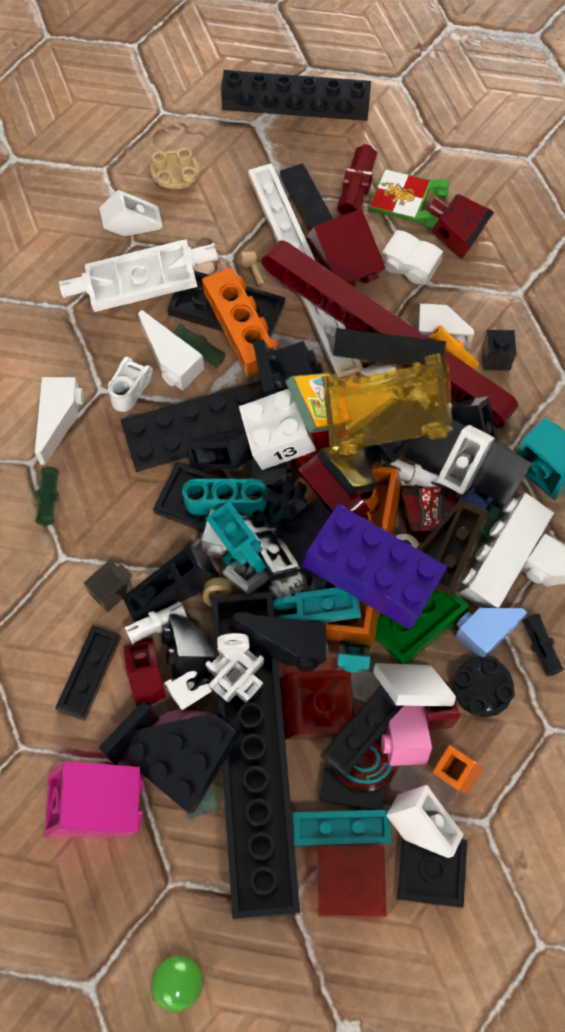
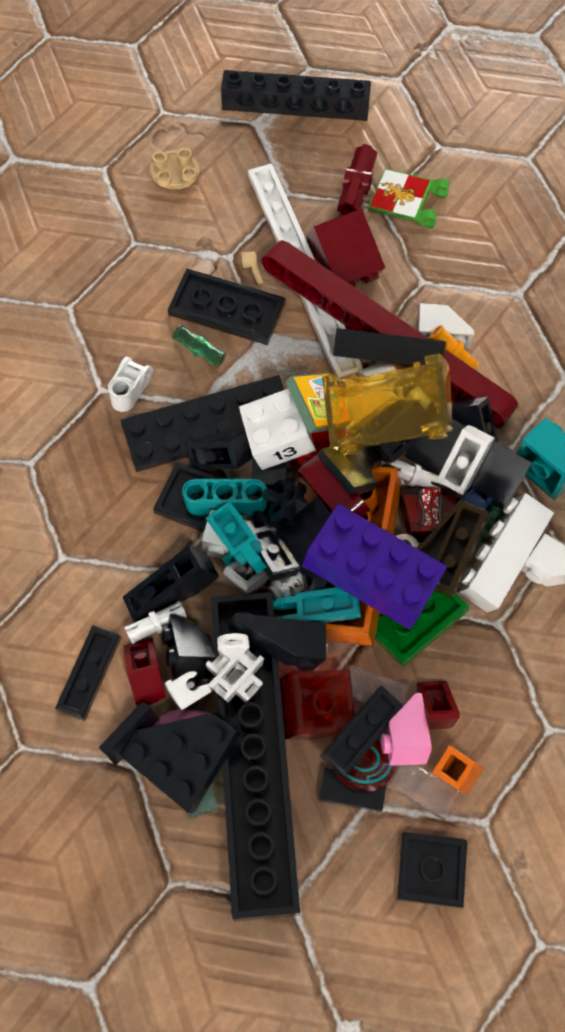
(47, 496): clear green pin -> none
(57, 412): white slope -> none
(93, 800): dark pink slope -> none
(109, 584): clear smoke brick -> none
(129, 215): white slope -> none
(139, 275): white plate -> none
(174, 357): white slope -> none
(176, 983): bright green hair -> none
(216, 587): tan tile -> none
(218, 290): orange brick -> none
(281, 364): black bracket -> none
(305, 196): black tile -> none
(341, 828): teal plate -> none
(351, 882): clear red brick -> none
(353, 657): teal plate -> none
(411, 257): white brick -> none
(414, 685): white tile -> none
(425, 821): white slope -> none
(459, 222): dark red torso -> none
(483, 686): black dish -> none
(488, 628): light blue slope -> none
(499, 350): black brick -> none
(542, 645): black pin -> none

